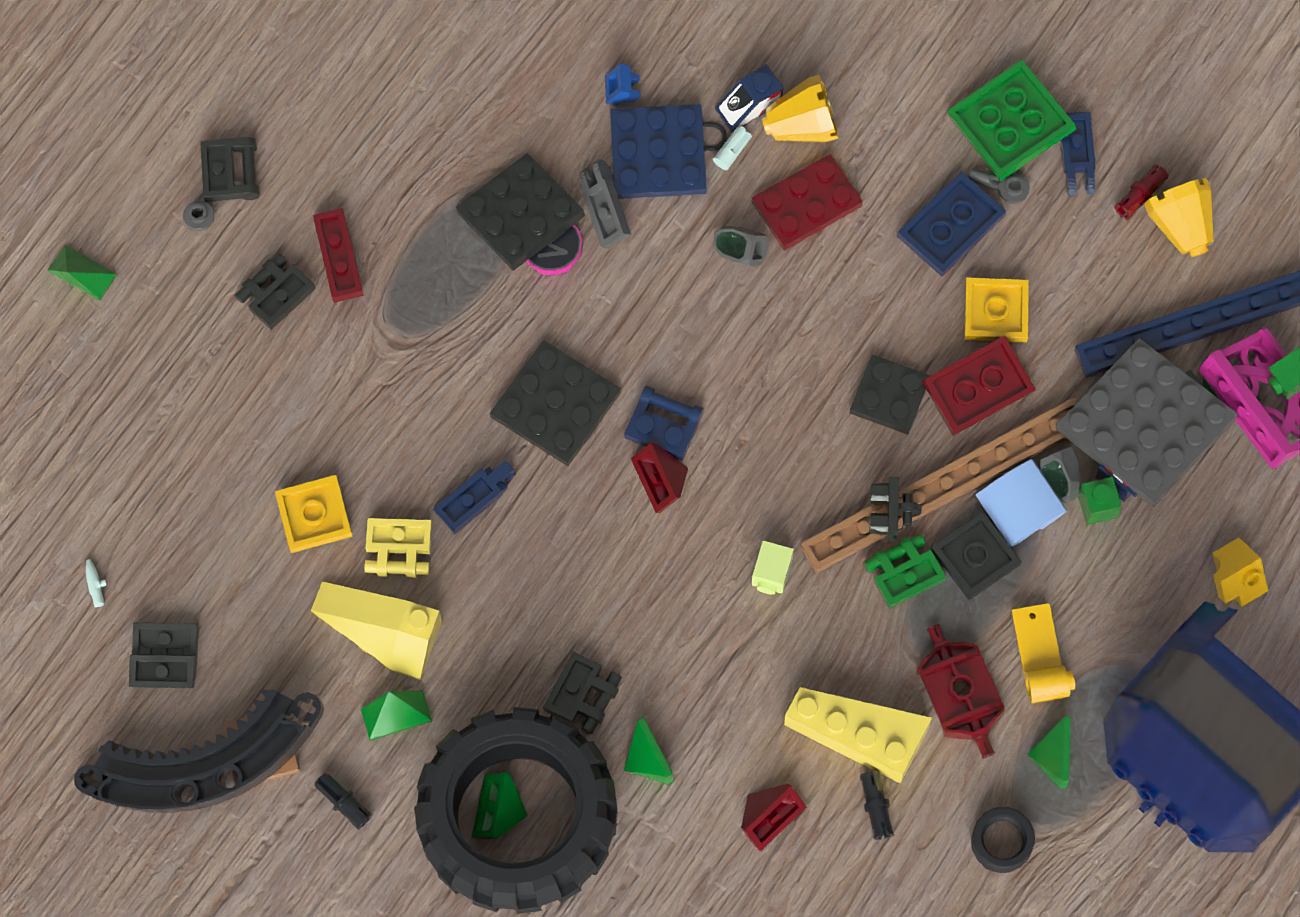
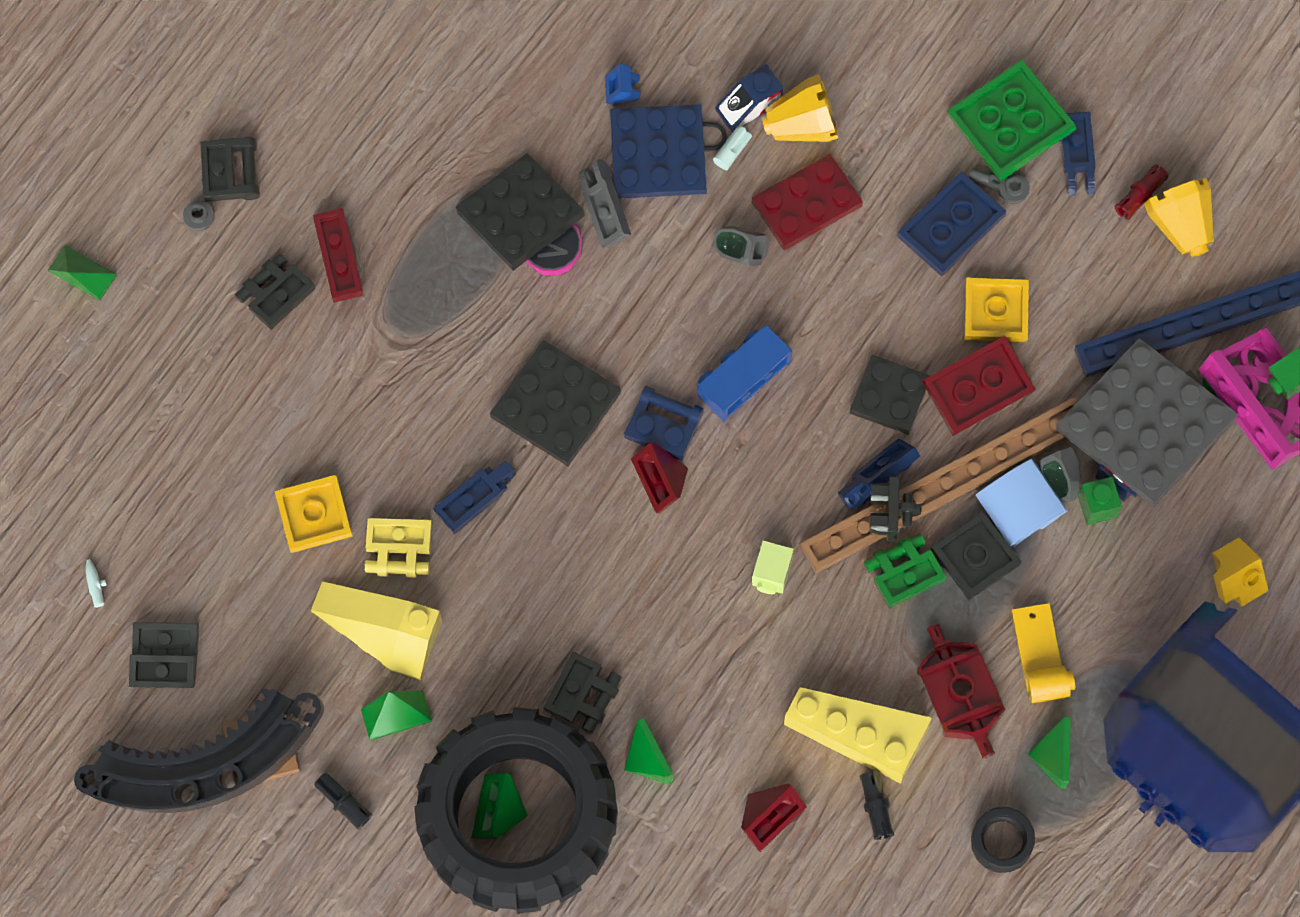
(743, 372): none -> blue brick
(886, 464): none -> dark blue hinge

